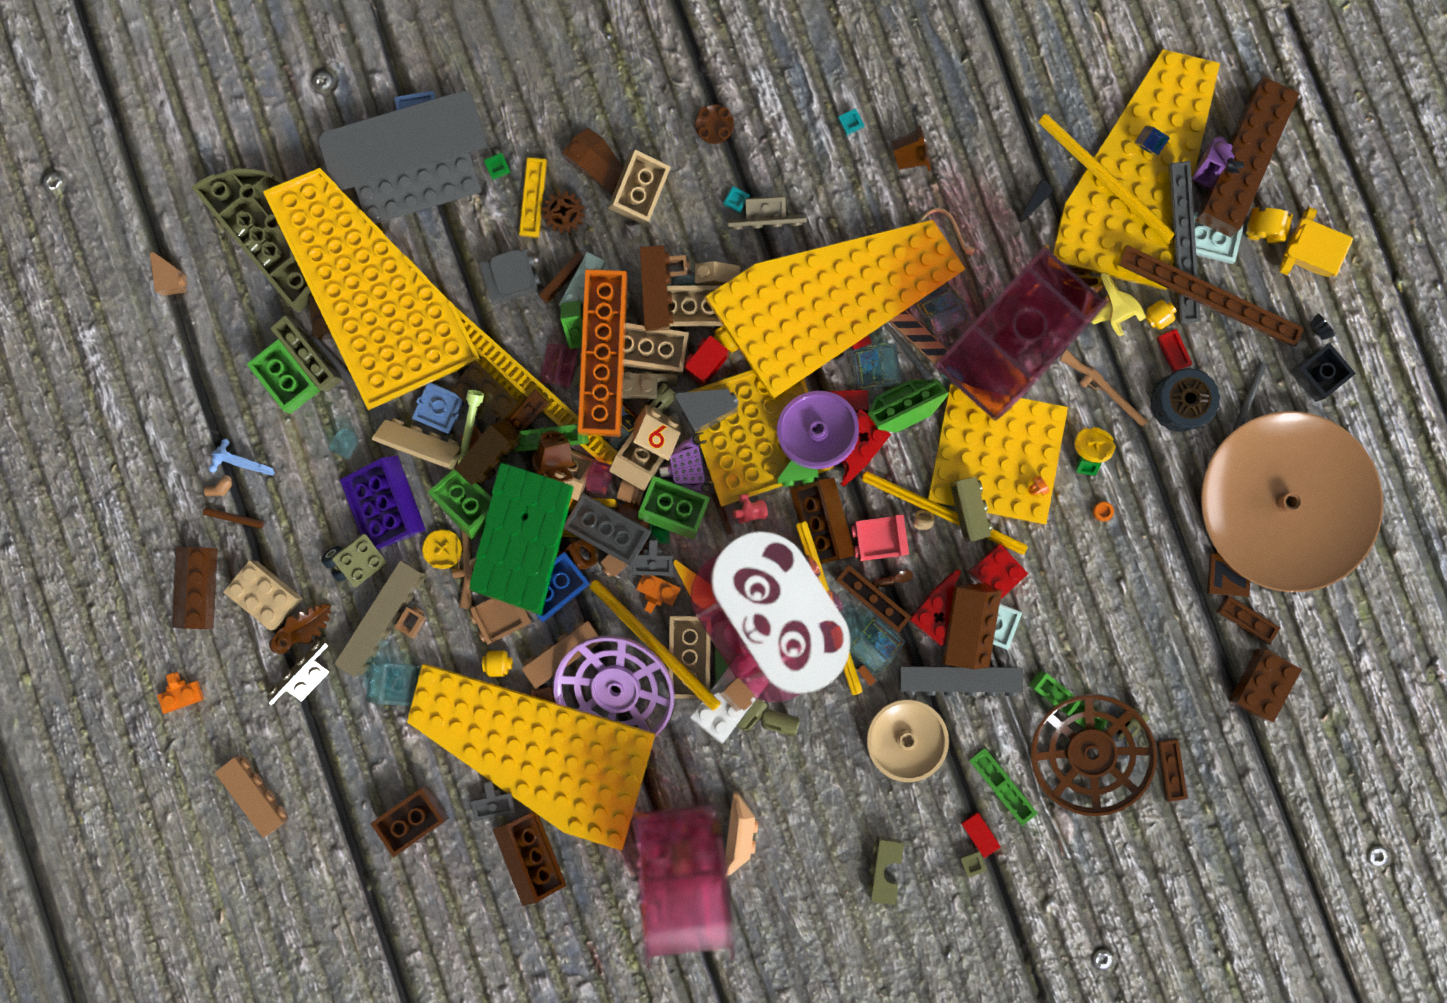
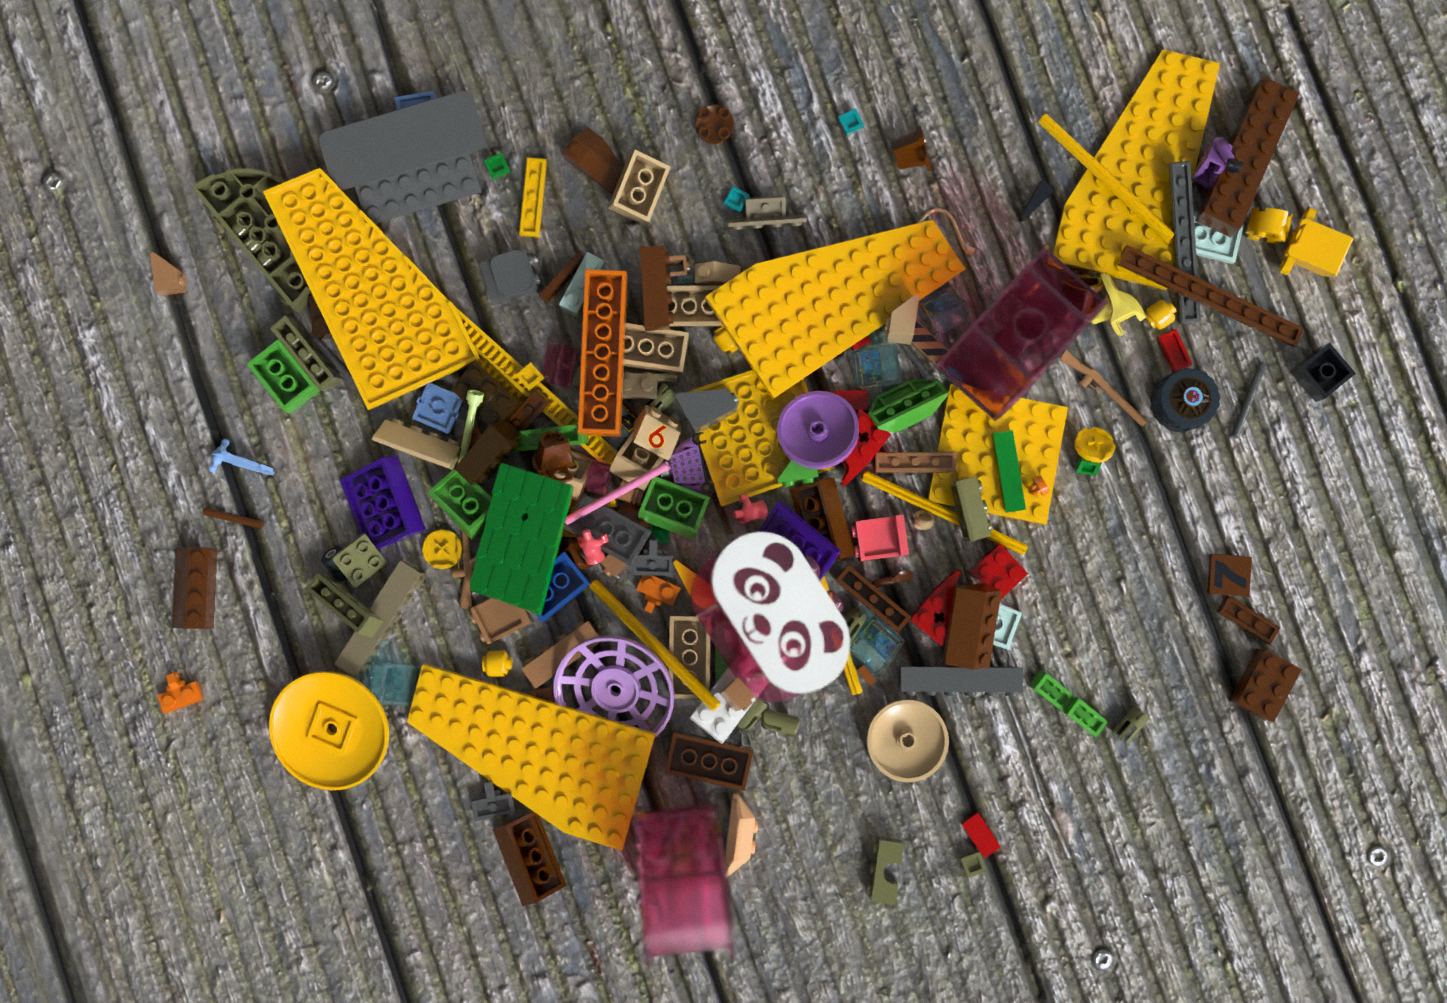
(221, 487): medium nougat arm -> none
(252, 796): medium nougat brick -> none
(263, 595): tan brick -> none
(300, 629): reddish brown plant -> none
(303, 675): bracket -> none
(307, 745): none -> yellow dish
(344, 443): clear light blue piece -> none
(344, 605): none -> olive brick
(409, 821): reddish brown brick -> none
(410, 622): medium nougat window -> none
(530, 376): none -> yellow plate
(571, 211): reddish brown gear -> none
(572, 322): bright green panel -> none
(591, 547): none -> coral piece
(617, 492): none -> bright pink piece
(706, 360): red brick -> none
(709, 760): none -> reddish brown brick
(809, 541): none -> dark purple tile
(853, 622): none -> olive arm
(902, 322): none -> tan slope
(915, 462): none -> medium nougat tile
(1003, 787): bright green slope -> none
(1008, 471): none -> green tile
(1099, 765): reddish brown dish -> none
(1103, 511): orange tile -> none
(1152, 140): brick -> none
(1172, 769): reddish brown tile -> none
(1192, 396): none -> tile
(1322, 327): black piece -> none
(1331, 493): medium nougat dish -> none

